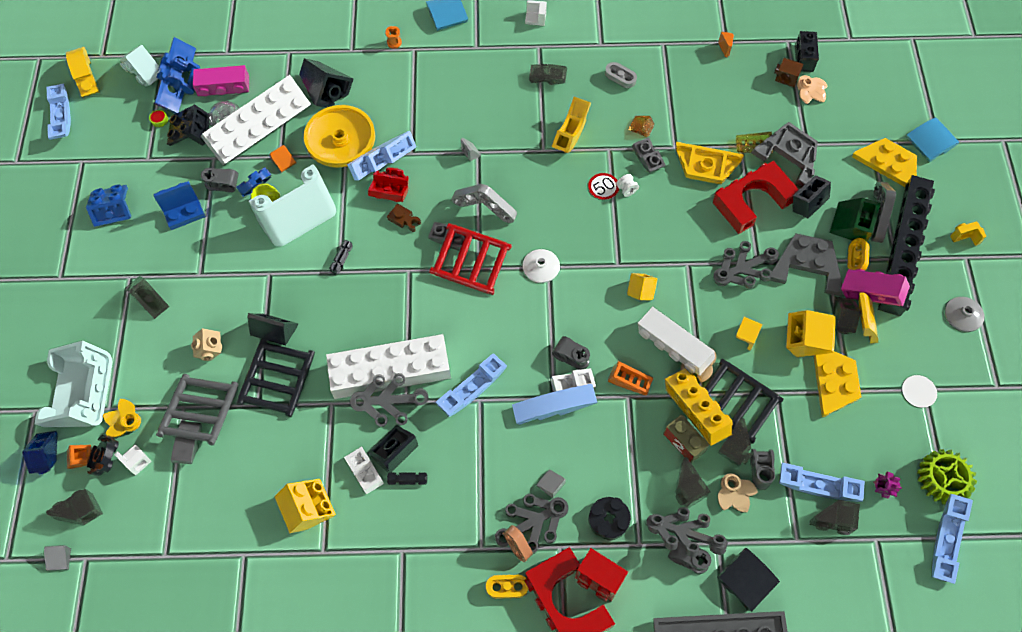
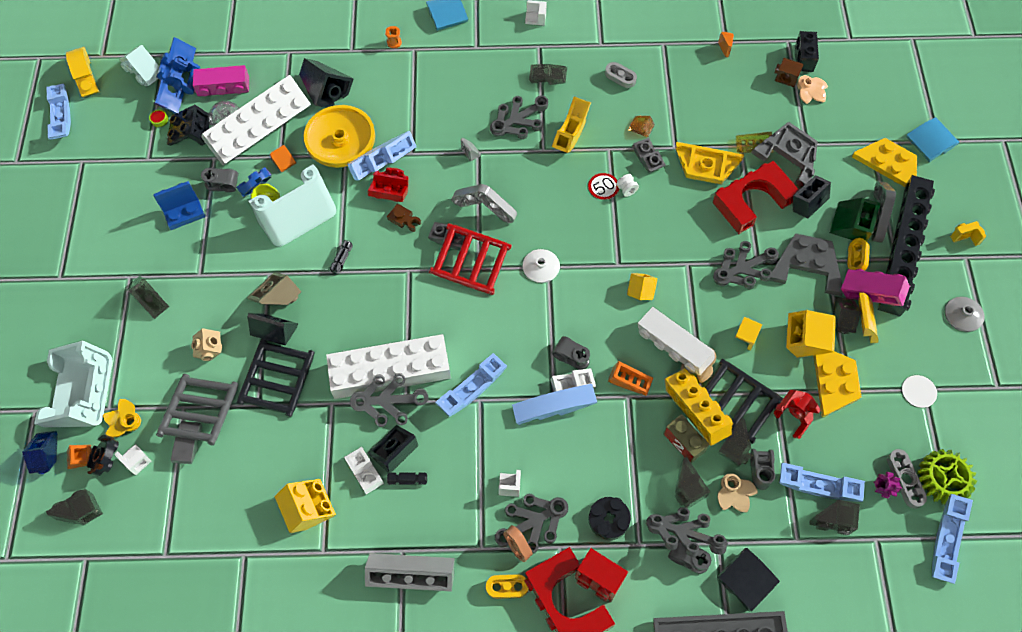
(57, 557): slope -> none
(108, 205): blue bracket -> none
(276, 290): none -> dark tan slope
(409, 572): none -> light grey brick
(510, 484): none -> white panel
(541, 105): none -> dark grey plant
(551, 483): light grey slope -> none
(801, 406): none -> red piece
(918, 491): none -> light grey beam

